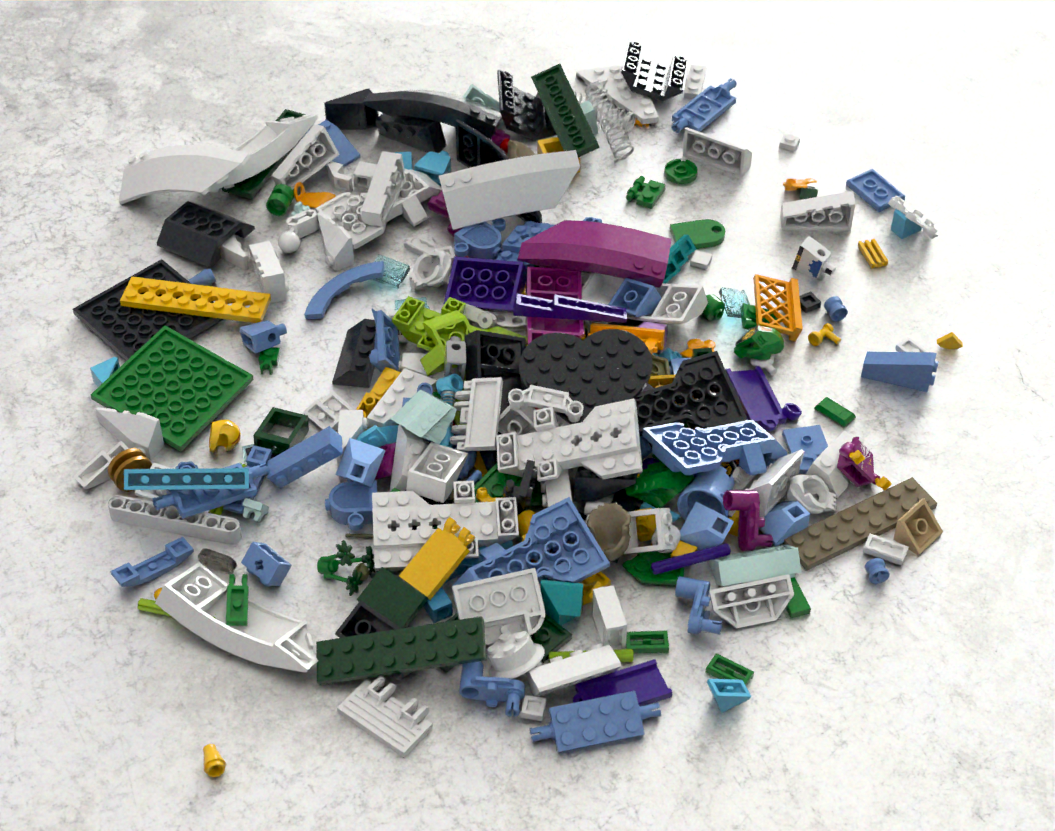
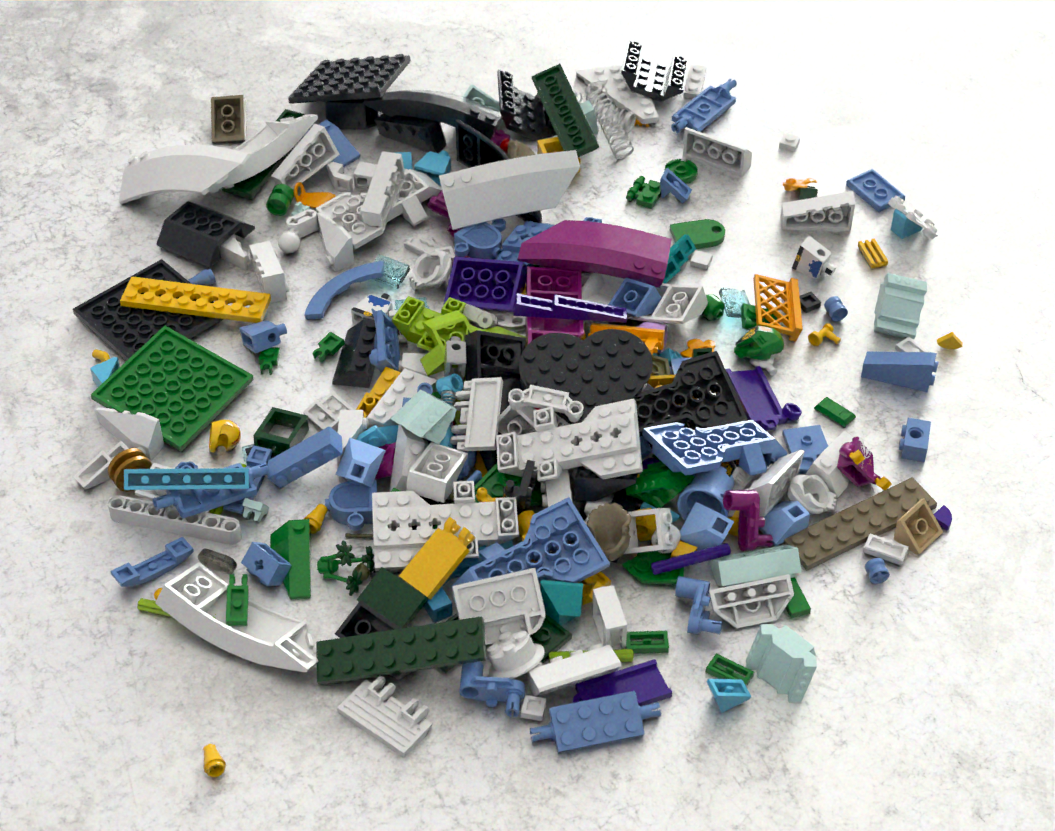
(101, 355): none -> yellow arm
(228, 118): none -> dark tan slope
(294, 544): none -> green wedge
(317, 517): none -> yellow cone
(328, 345): none -> green plate
(350, 79): none -> black plate
(363, 308): none -> white torso
(671, 183): none -> medium blue slope
(783, 660): none -> light aqua slope
(899, 306): none -> light aqua slope
(915, 440): none -> medium blue brick
(944, 517): none -> dark purple tile

